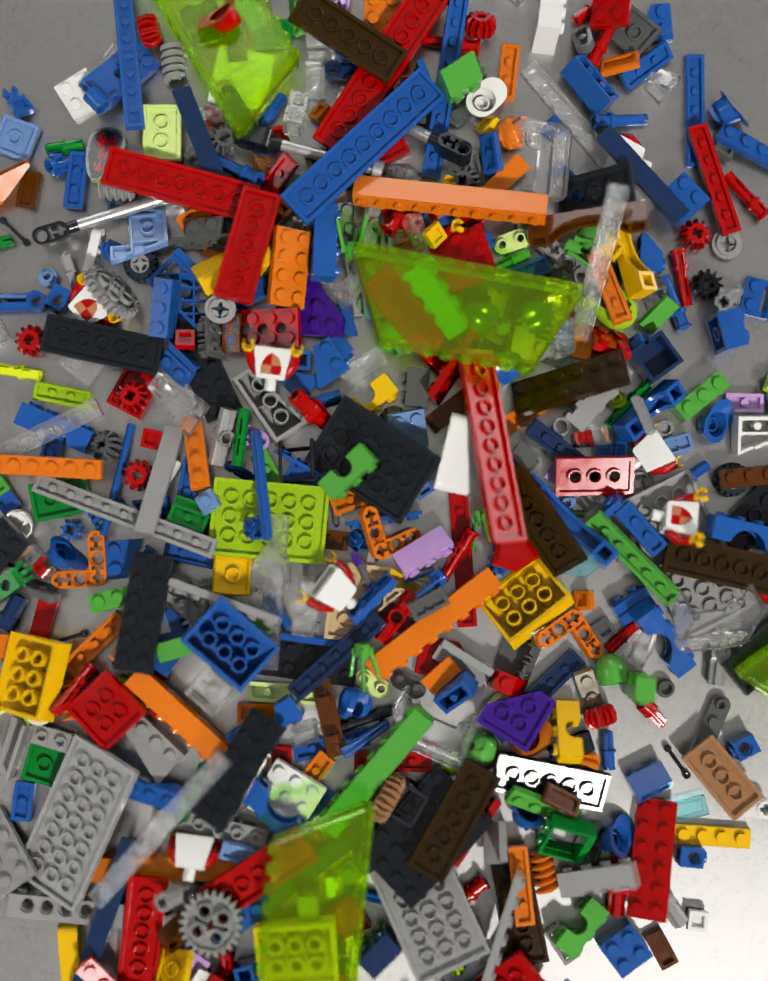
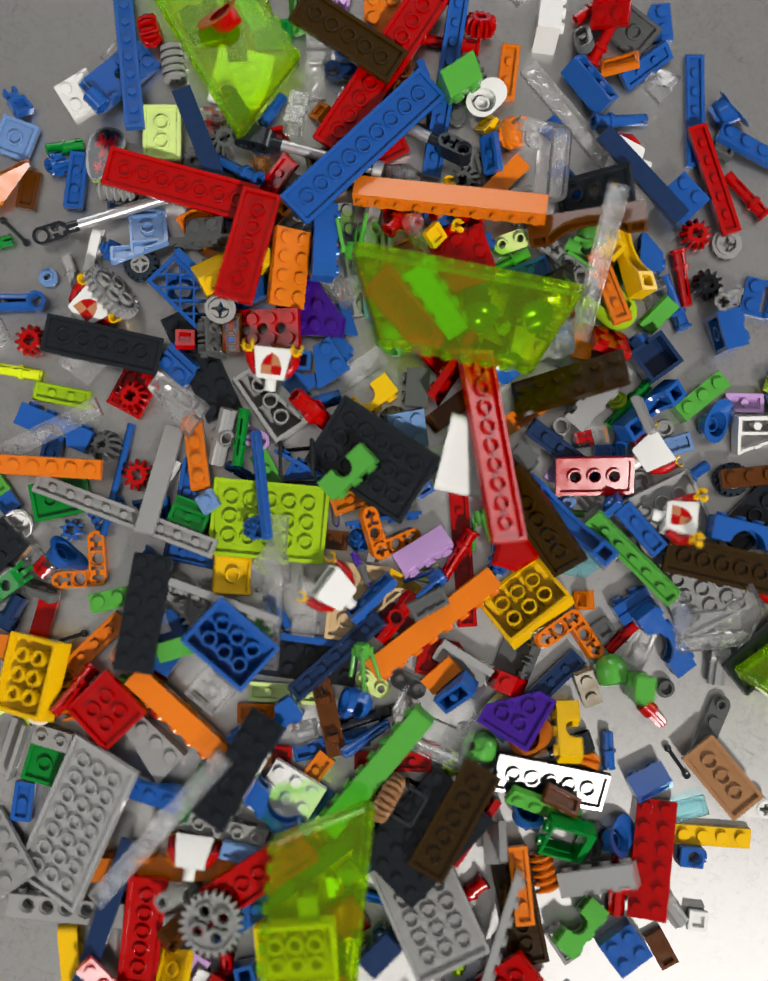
(55, 292): blue brick -> none
(120, 557): blue wing -> none
(151, 438): red plate -> none
(164, 307): blue brick -> none
(600, 716): red gear -> none
(751, 746): blue brick -> none

